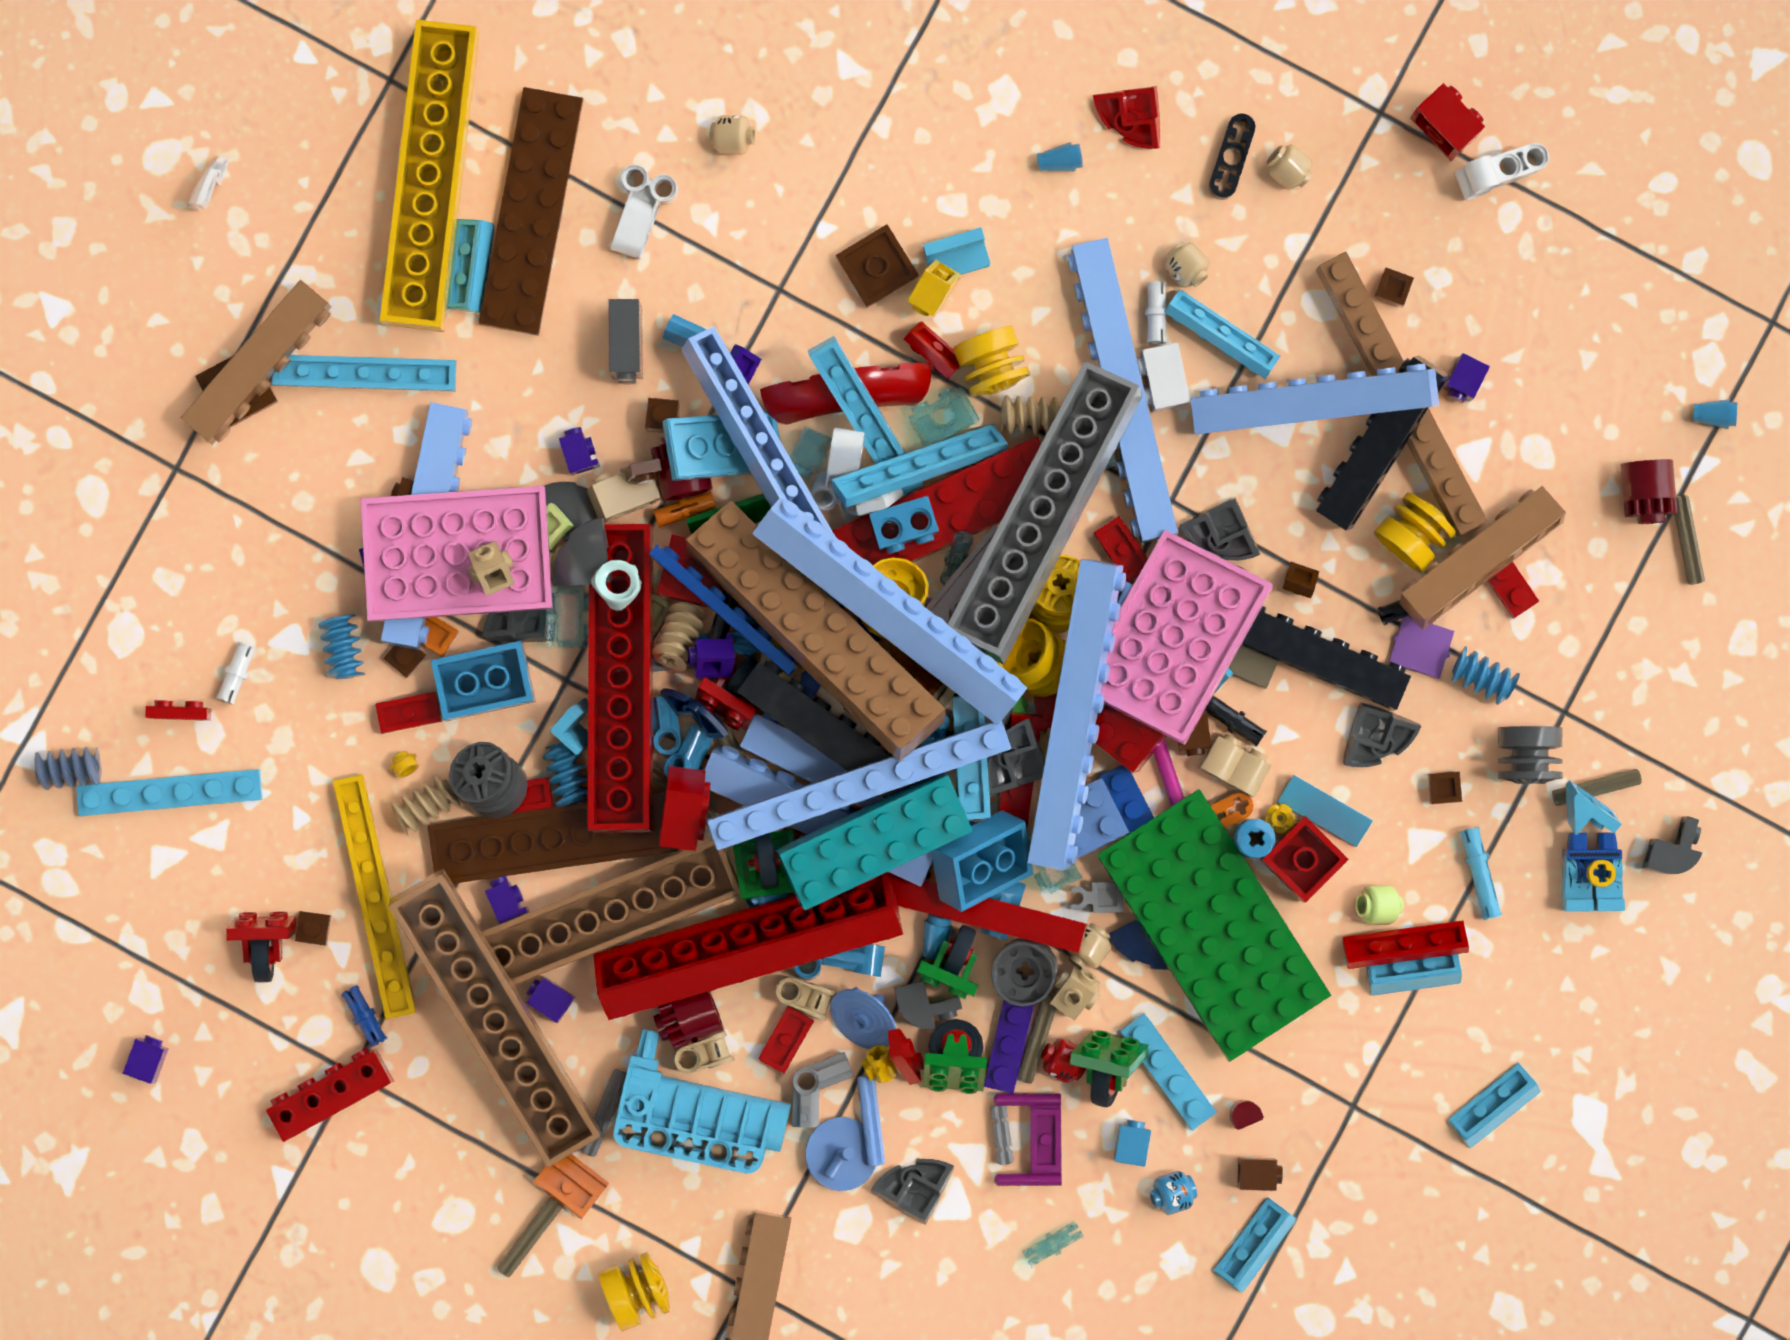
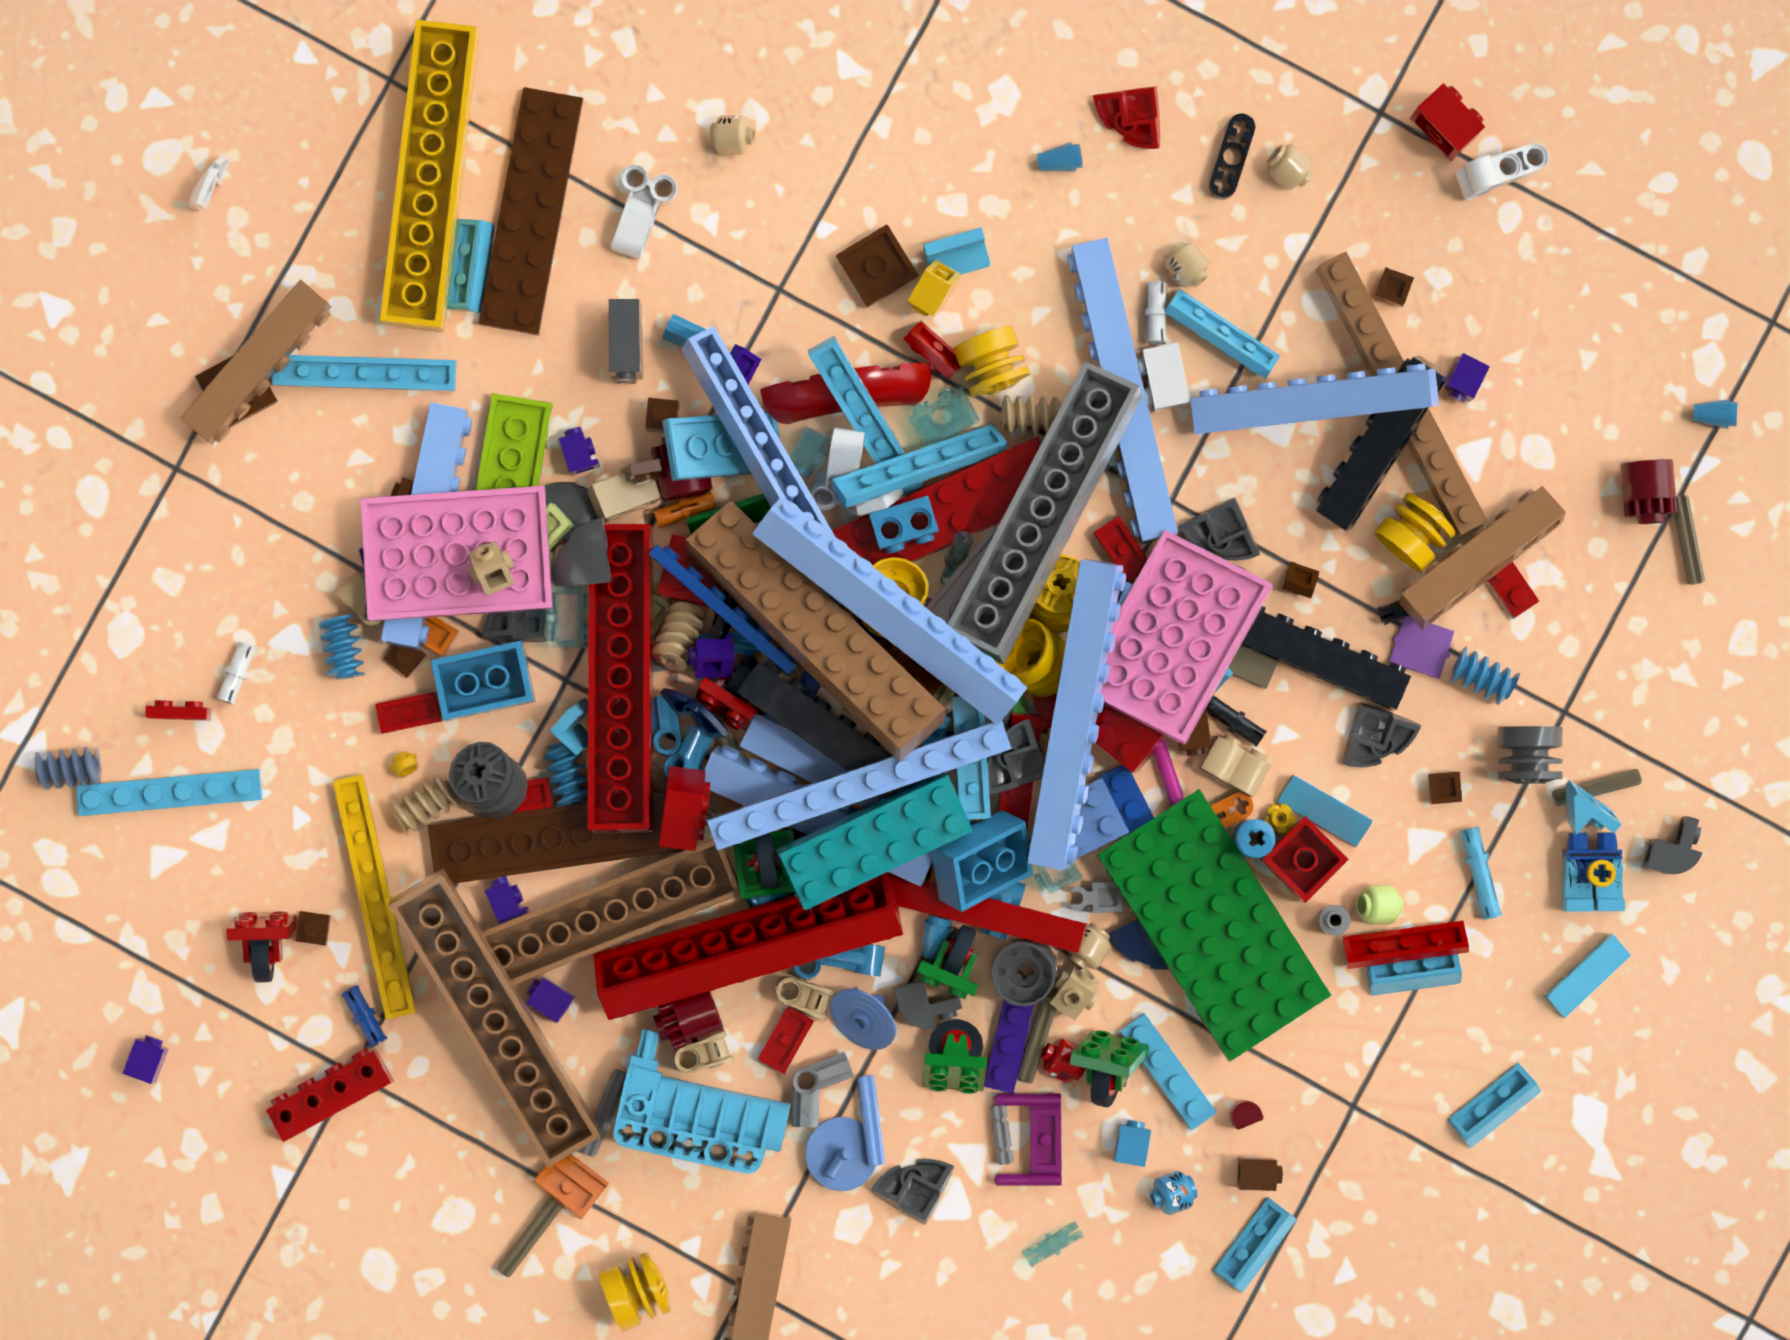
(354, 597): none -> tan piece
(514, 443): none -> lime plate
(613, 600): light aqua piece -> none
(879, 1064): yellow gear -> none
(905, 1057): red plate -> none
(1323, 919): none -> light grey brick
(1587, 975): none -> medium azure slope

